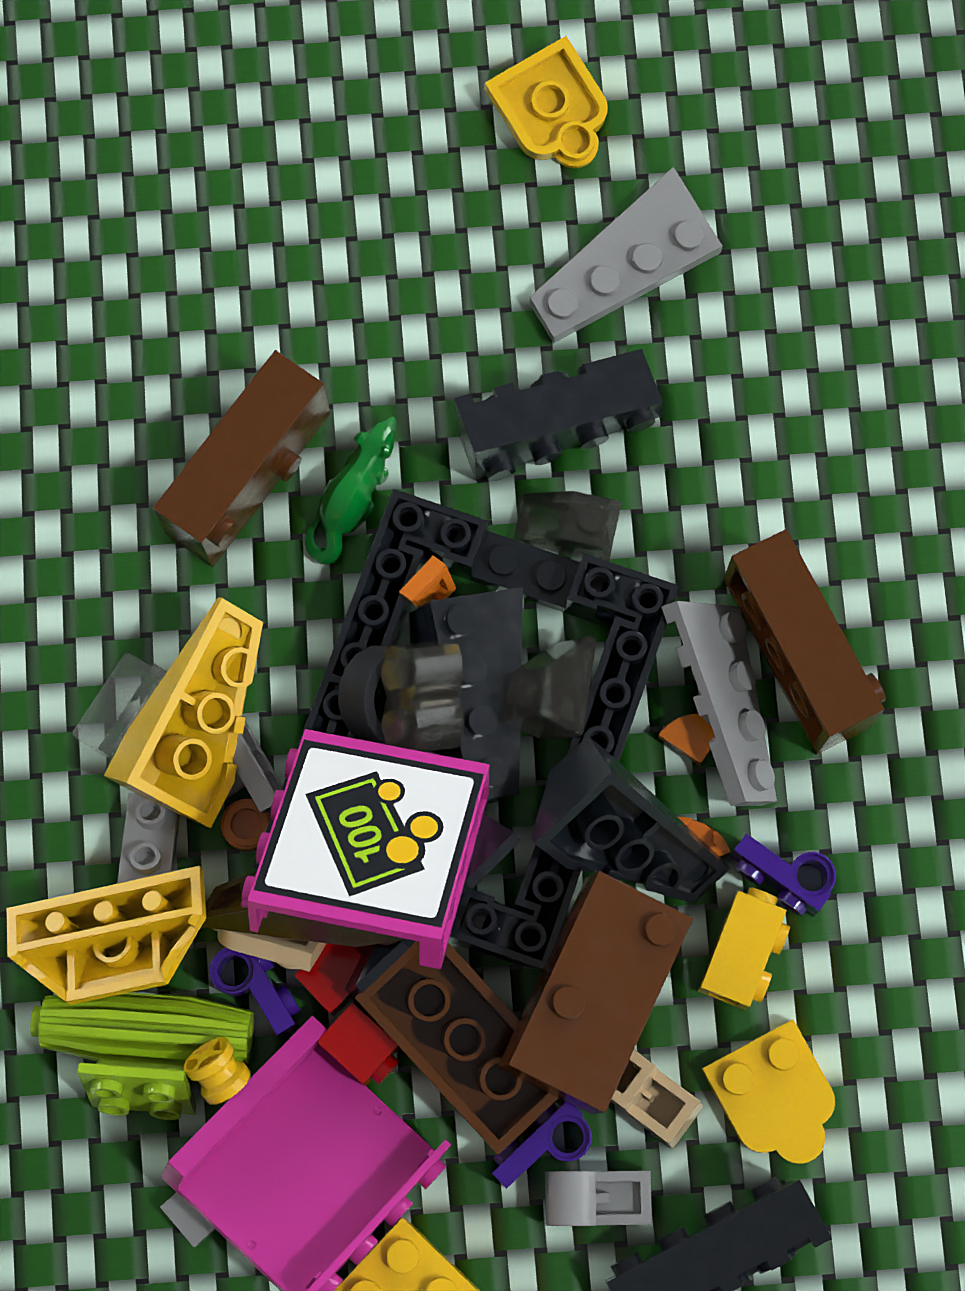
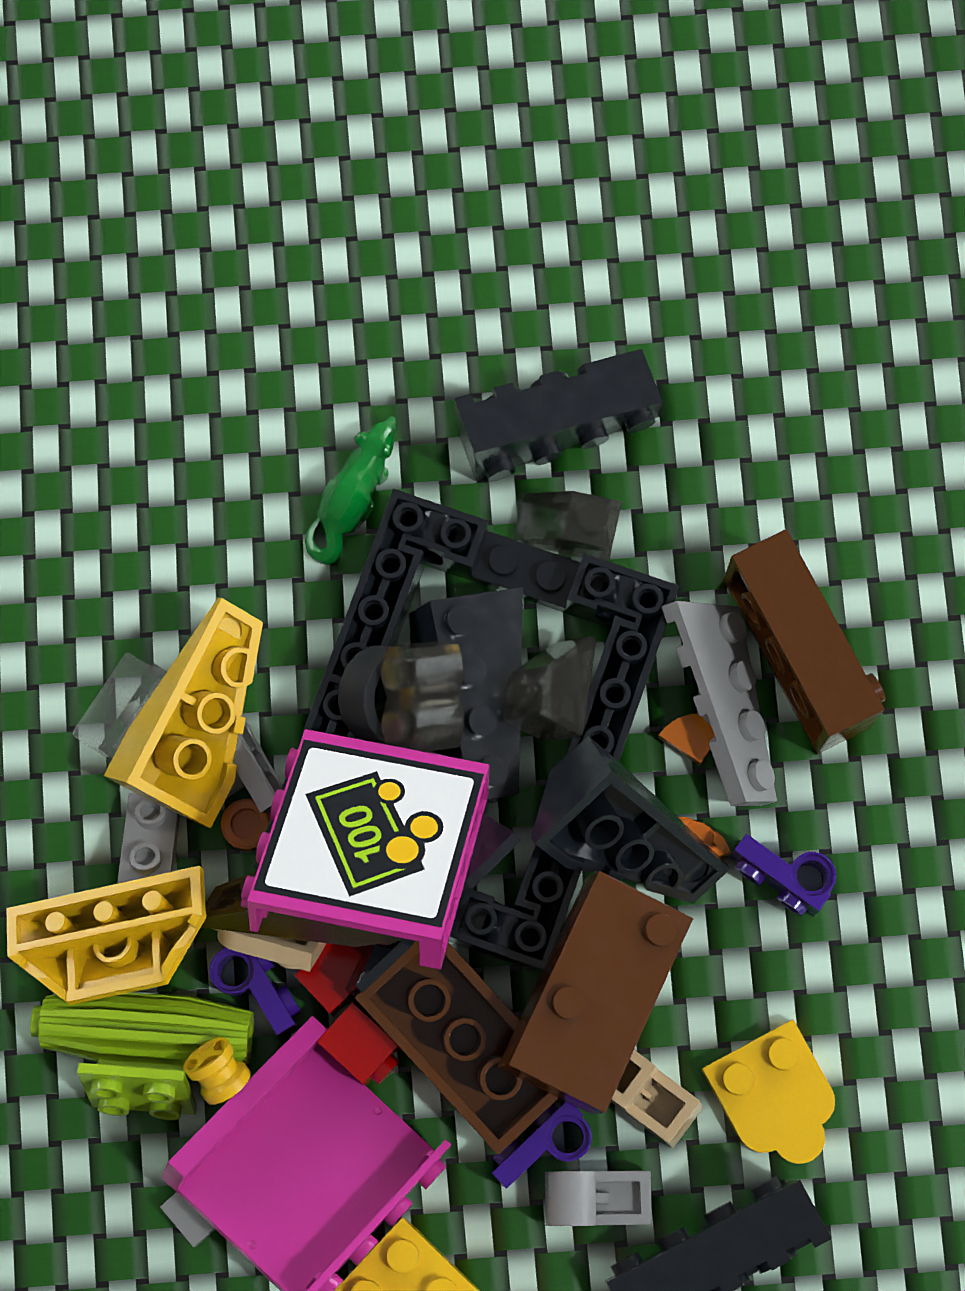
(243, 458): reddish brown brick -> none
(429, 583): orange tile -> none
(551, 105): yellow plate -> none
(633, 255): light grey wing -> none
(743, 948): yellow brick -> none

